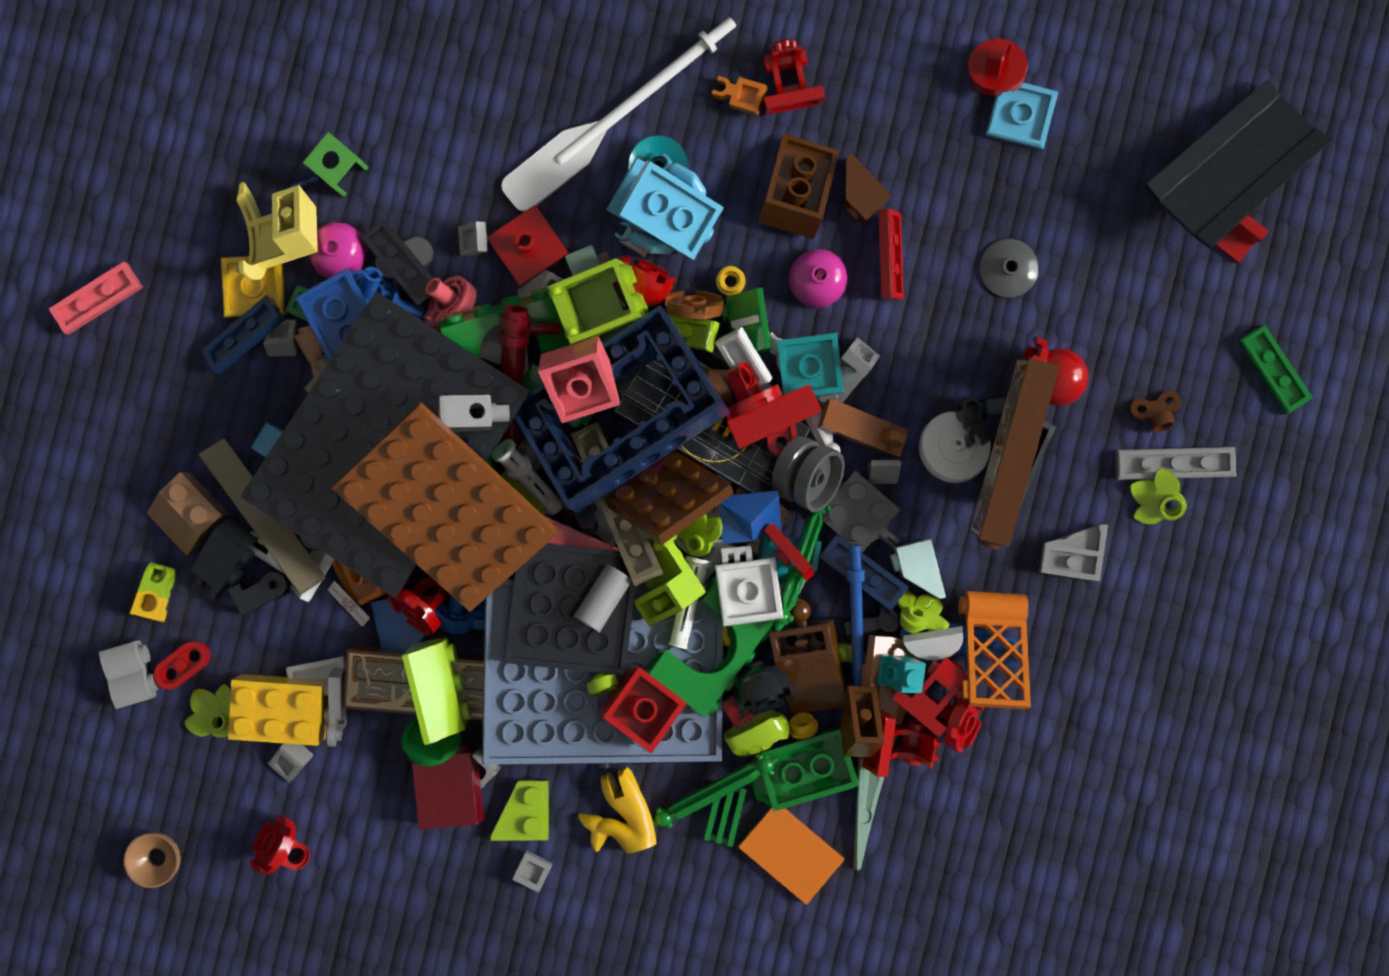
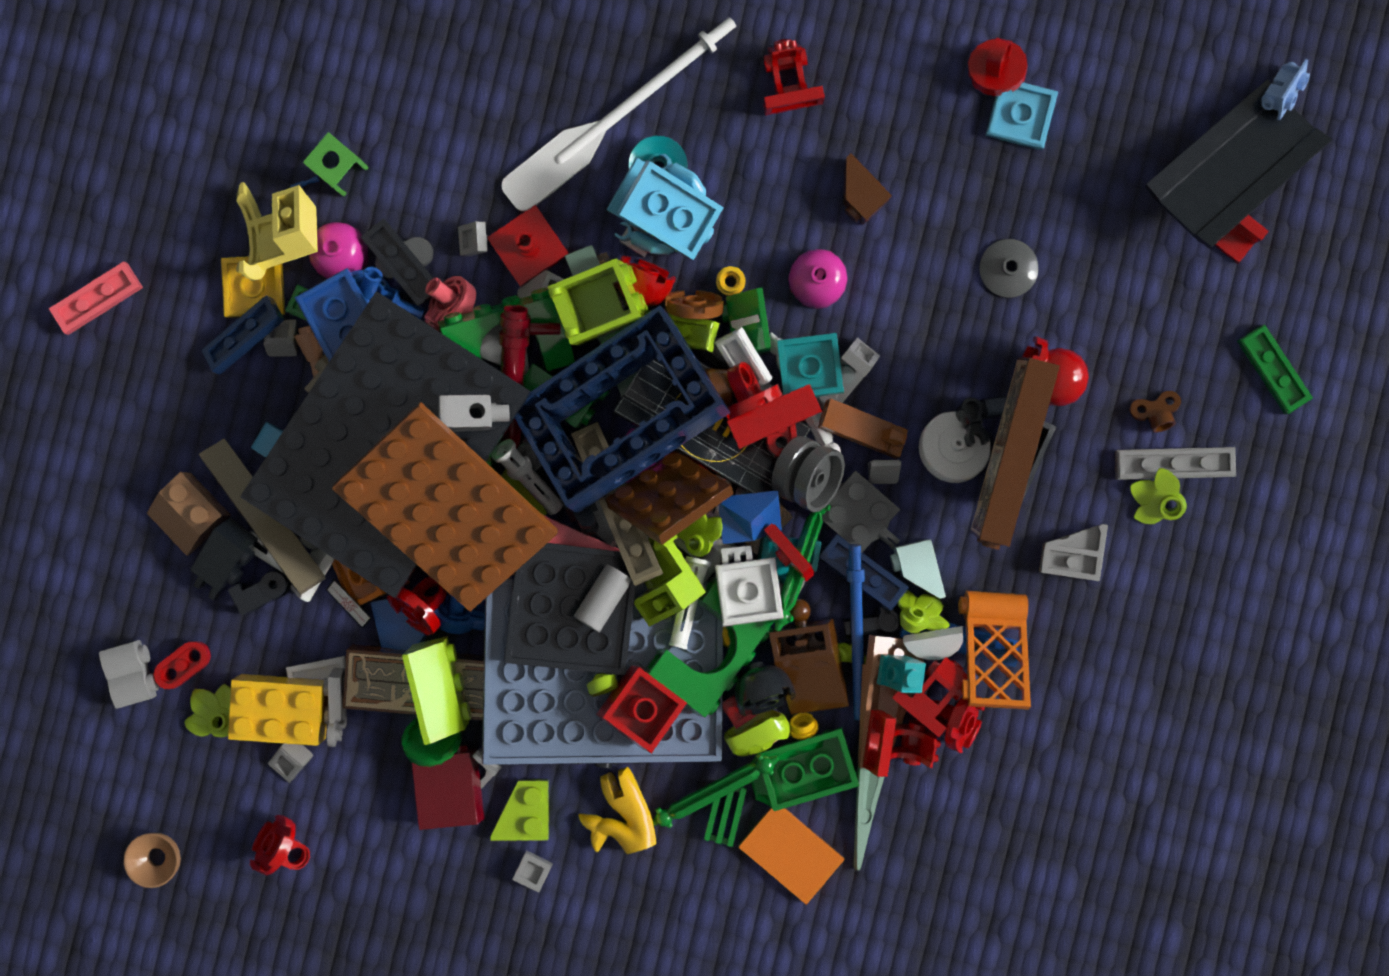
(154, 592): leg -> none
(579, 379): coral slope -> none
(744, 96): orange plate -> none
(799, 186): reddish brown slope -> none
(861, 722): reddish brown slope -> none
(891, 254): red tile -> none
(1290, 80): none -> light blue hinge

